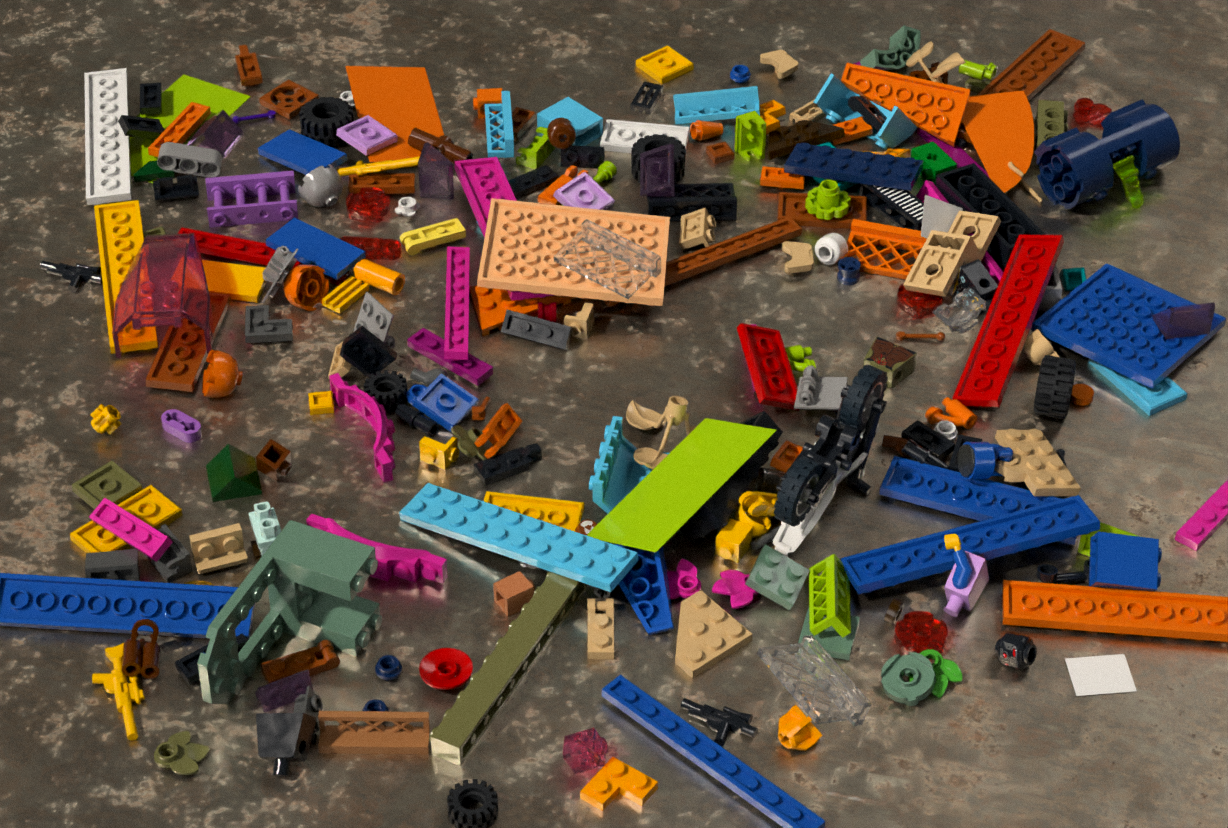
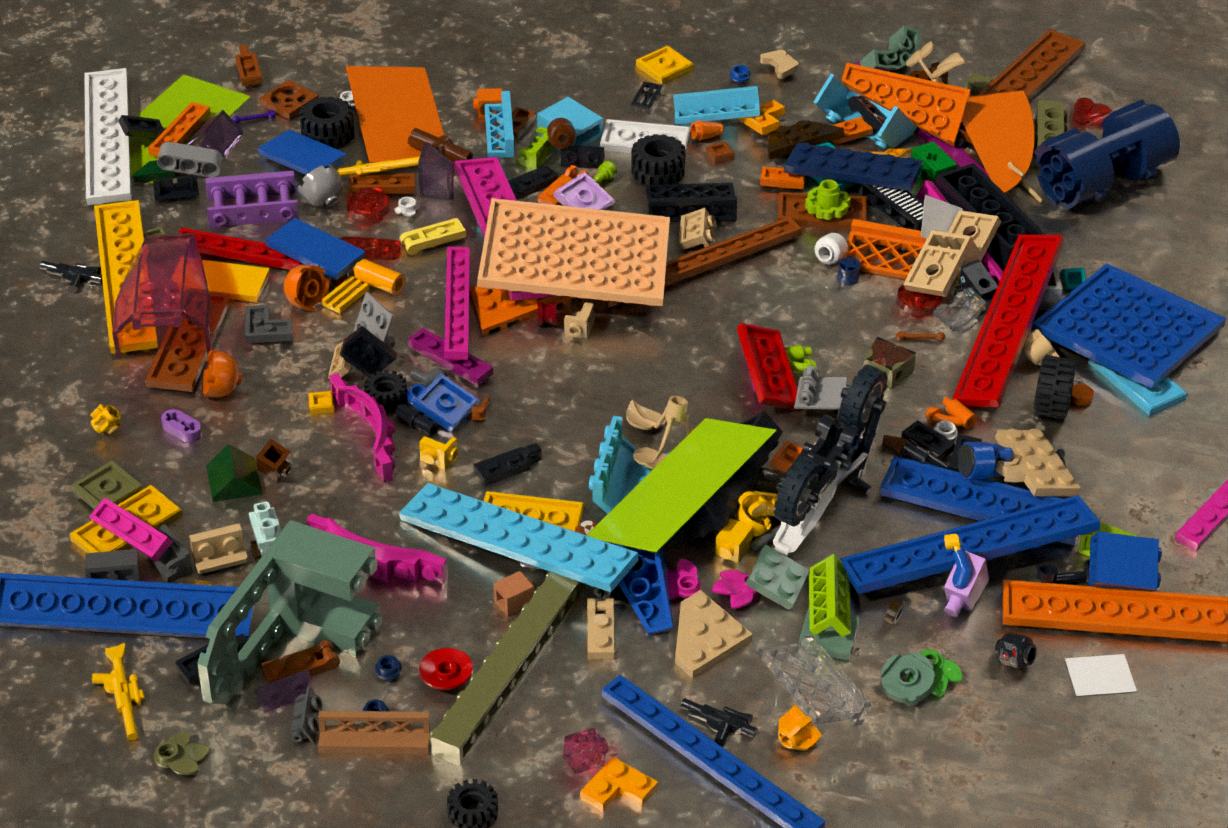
(142, 655): reddish brown piece -> none
(150, 98): black plate -> none
(276, 269): light grey hinge -> none
(284, 739): black torso -> none
(367, 135): lavender tile -> none
(467, 439): olive plate -> none
(499, 429): orange hinge -> none
(537, 329): black plate -> none
(618, 249): clear fence -> none
(657, 172): clear purple slope -> none
(750, 135): lime hinge -> none
(801, 257): tan piece -> none
(813, 113): tan tile -> none
(920, 621): clear red plate -> none
(978, 71): lime plant -> none
(1127, 172): clear neon green piece -> none
(1185, 320): clear purple slope -> none

